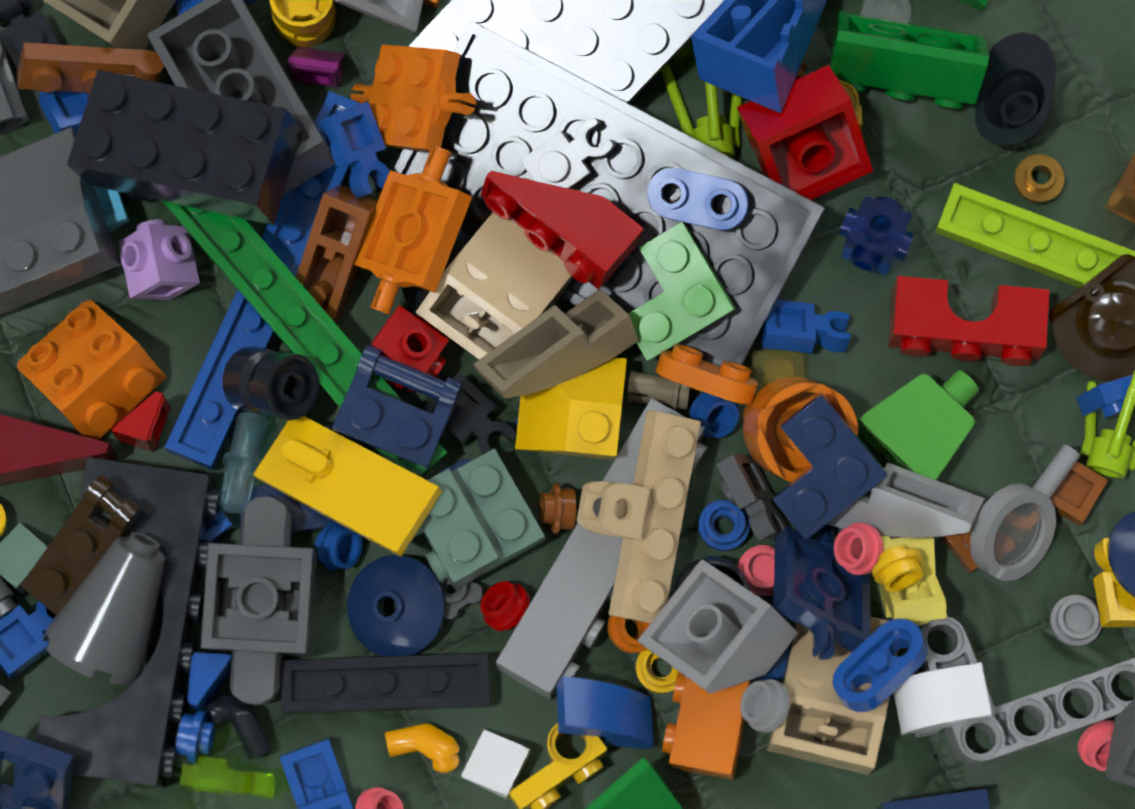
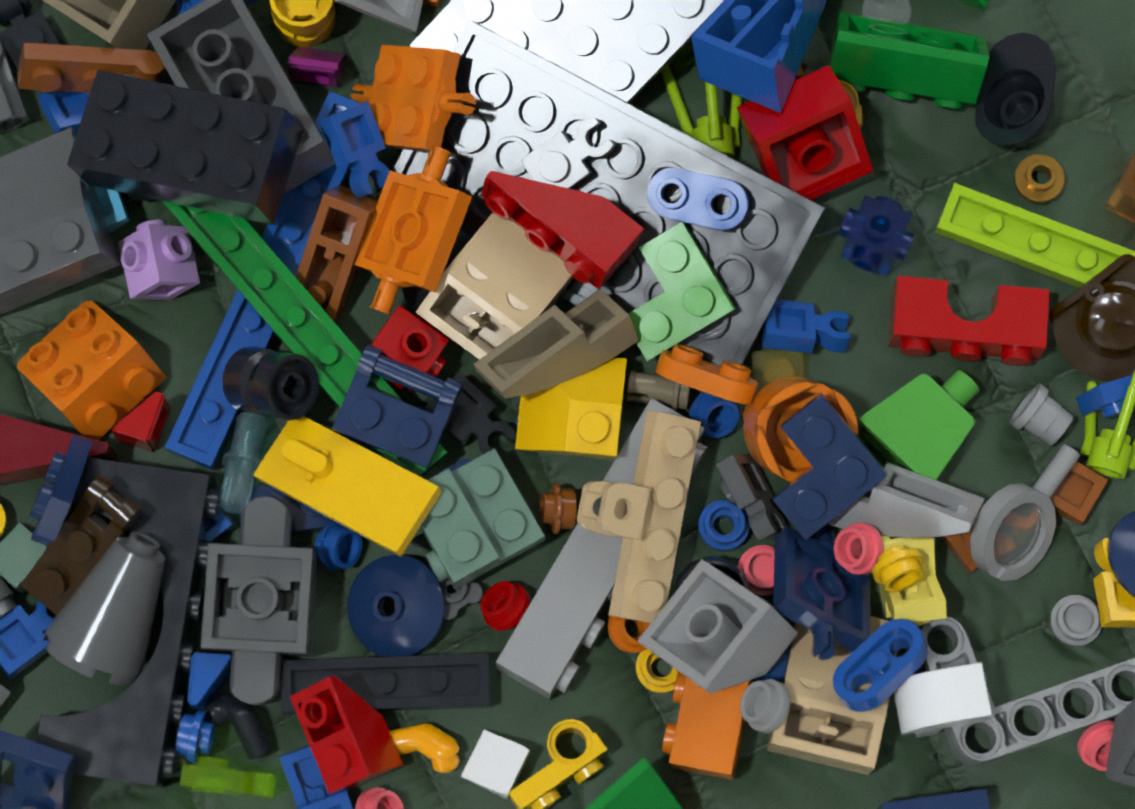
(55, 499): none -> dark blue plate
(344, 734): none -> red slope
(606, 711): blue slope -> none
(1041, 416): none -> light grey piece

